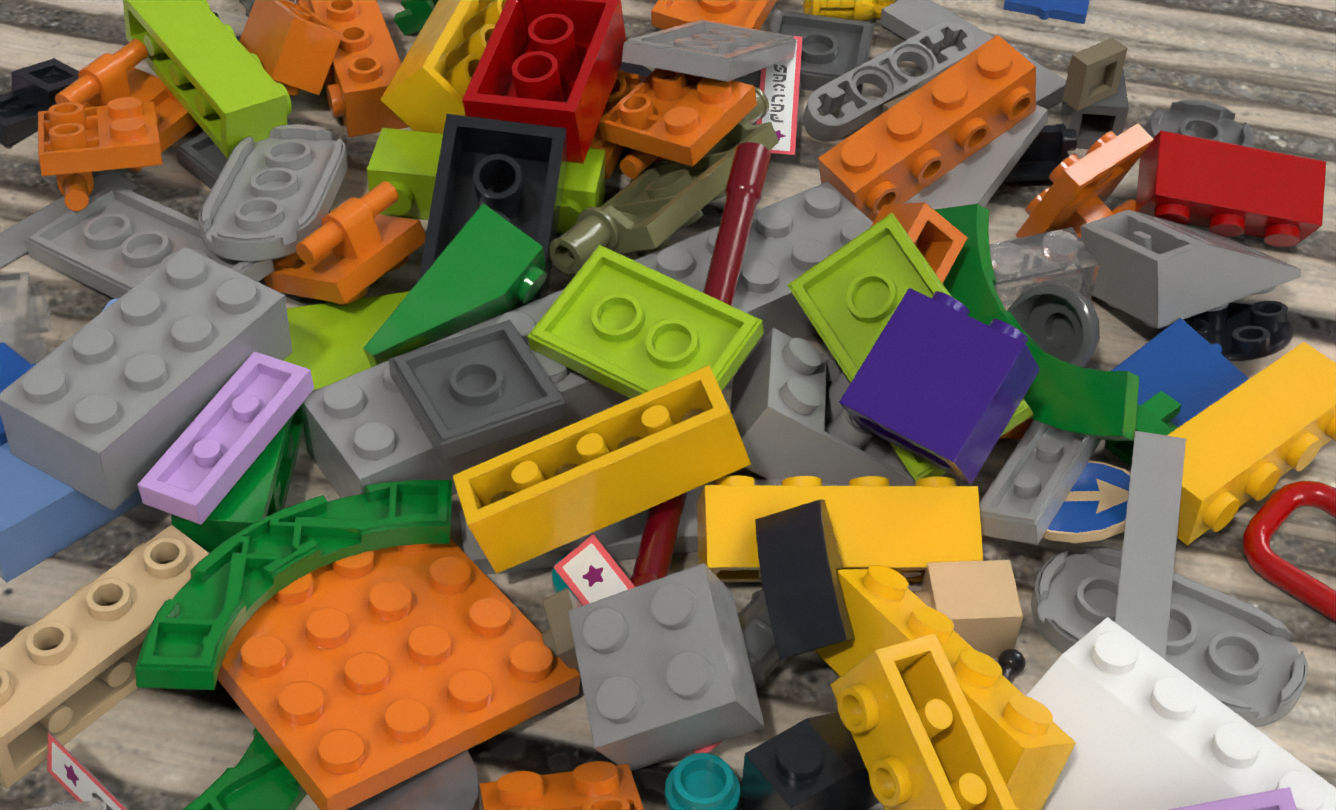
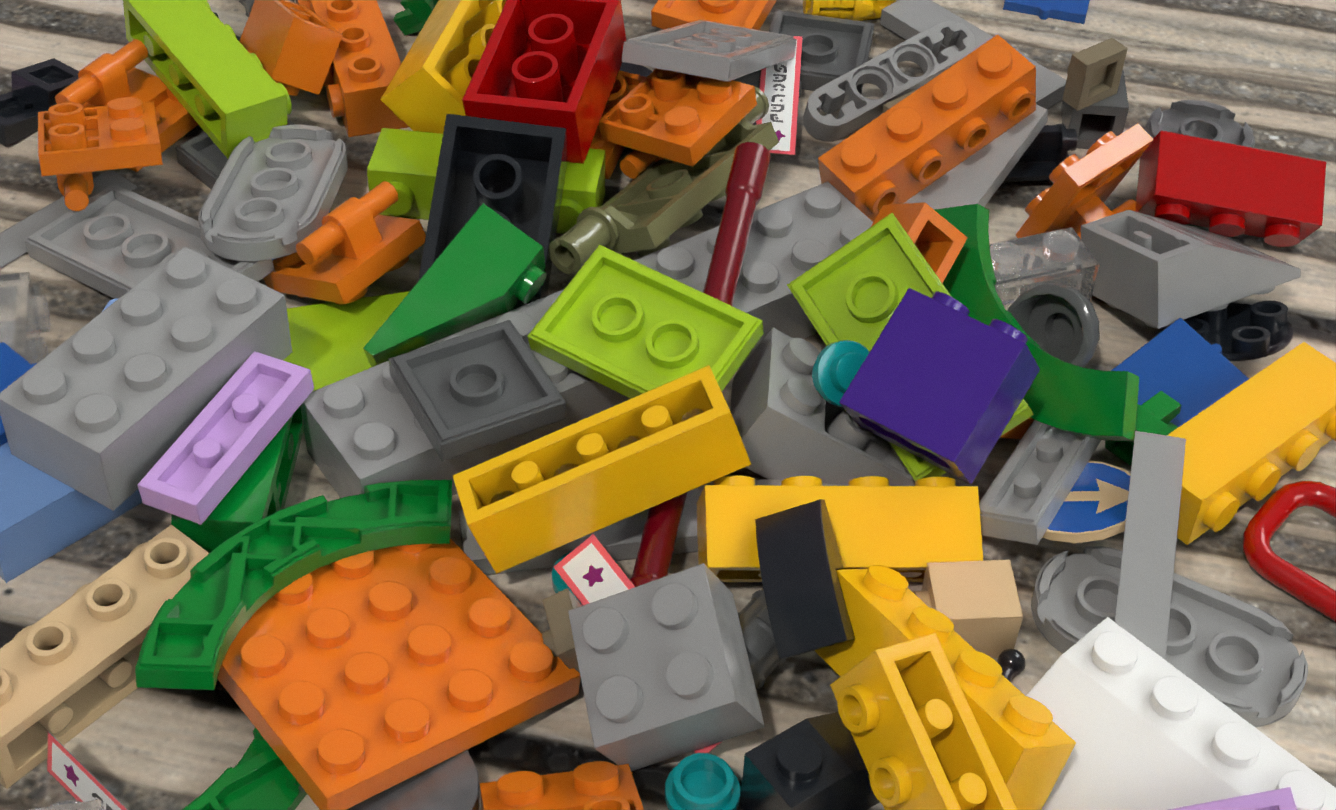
(837, 368): none -> teal plate

